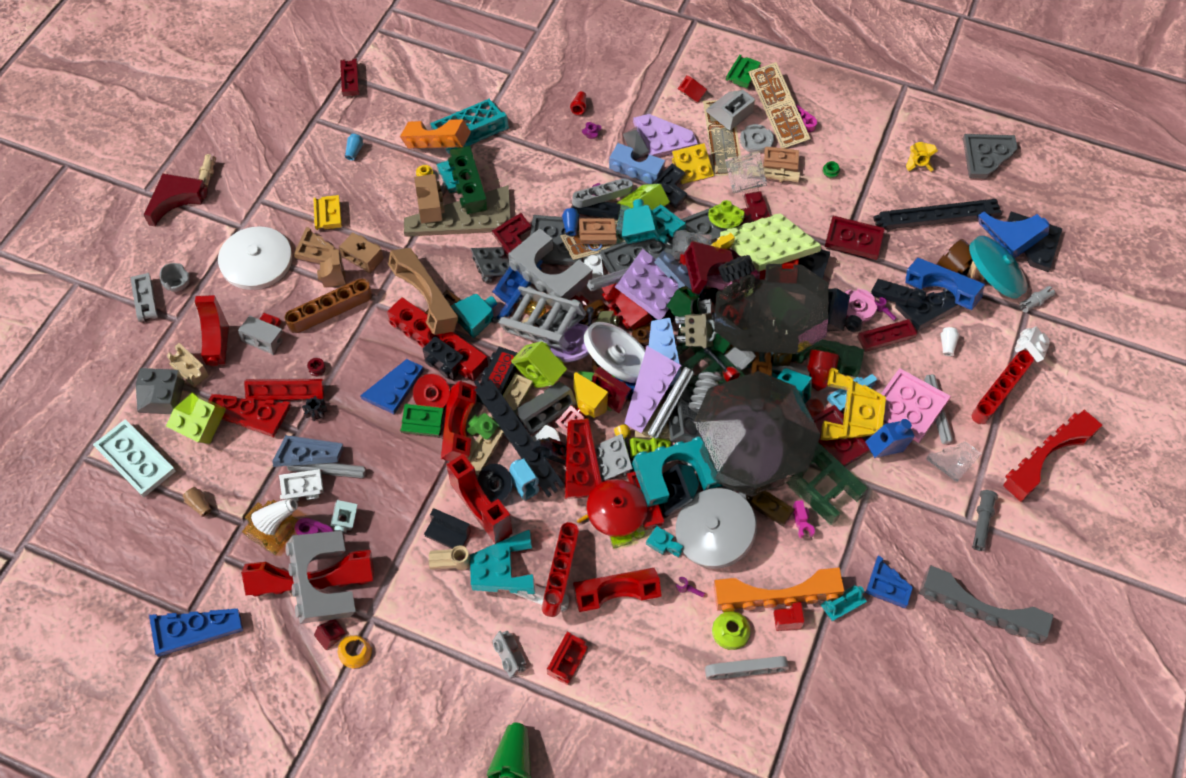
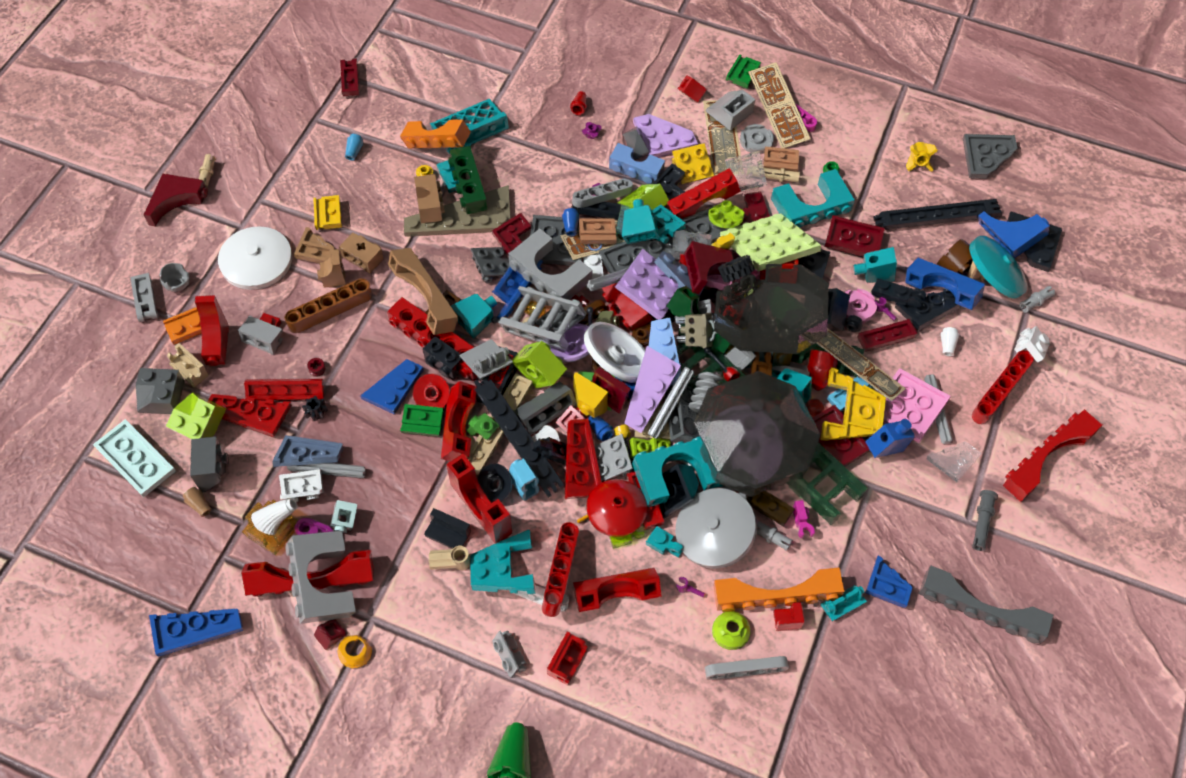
(183, 326): none -> orange plate
(207, 462): none -> dark grey slope
(486, 358): none -> light grey hinge
(601, 428): none -> blue cone
(720, 186): none -> red arch
(773, 536): none -> light grey pin
(837, 196): none -> teal arch
(861, 365): none -> sticker
(878, 265): none -> teal torso

